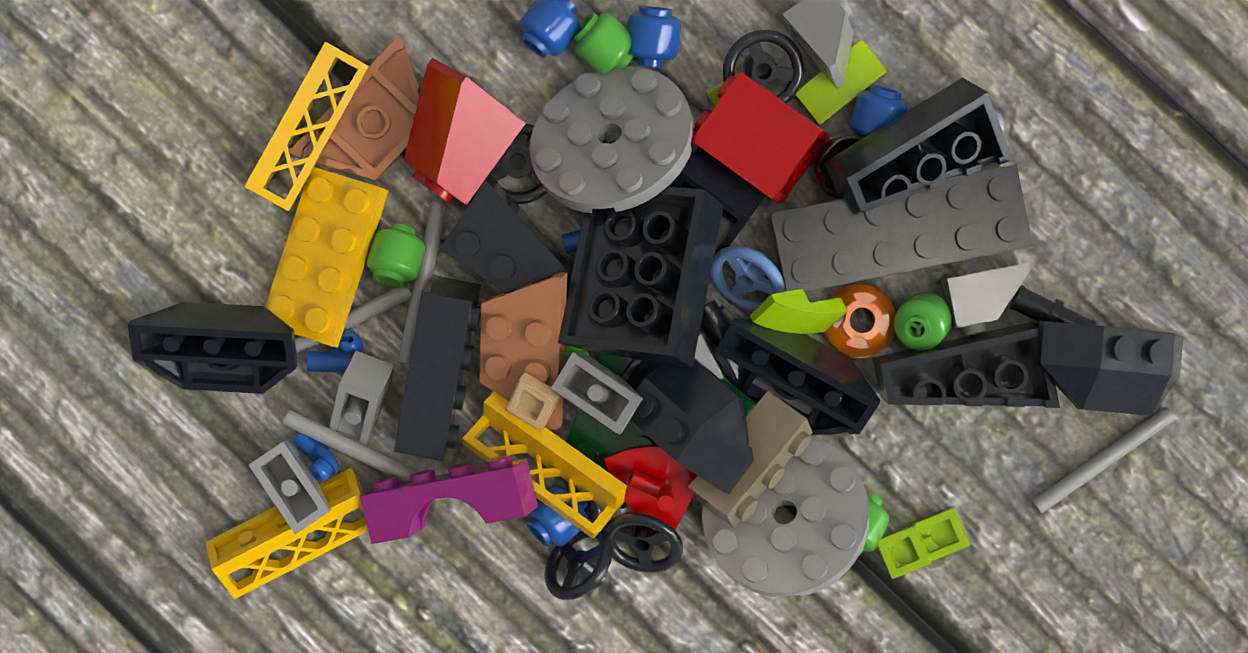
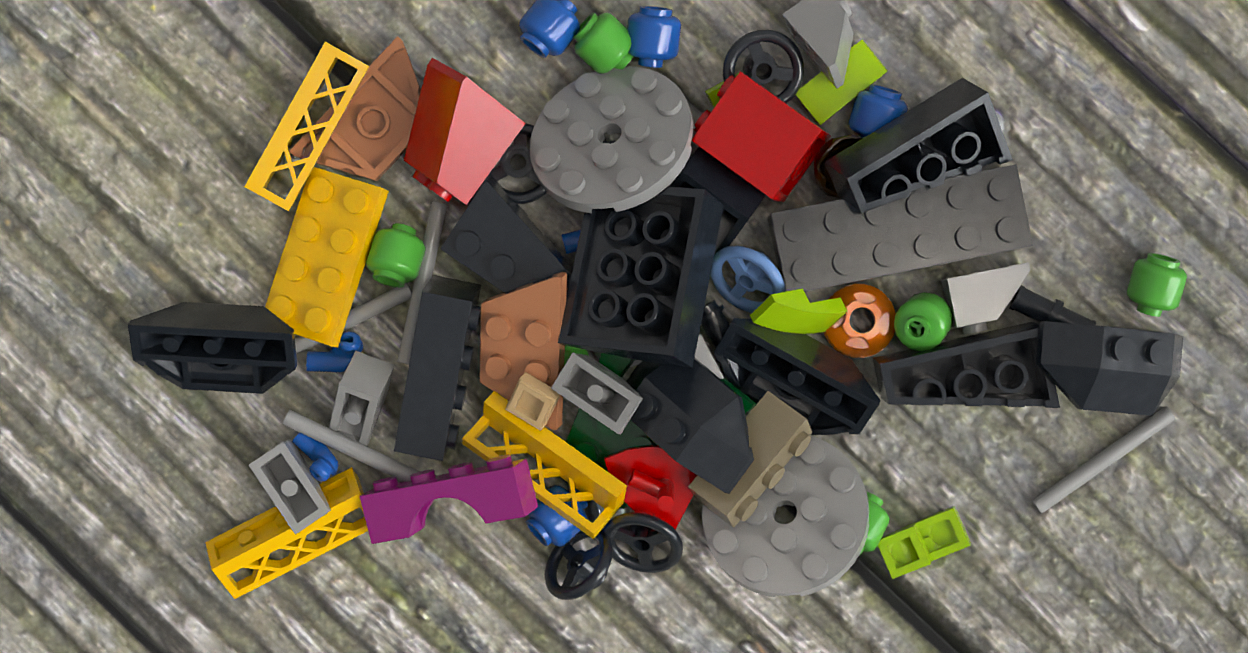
(1156, 284): none -> bright green head

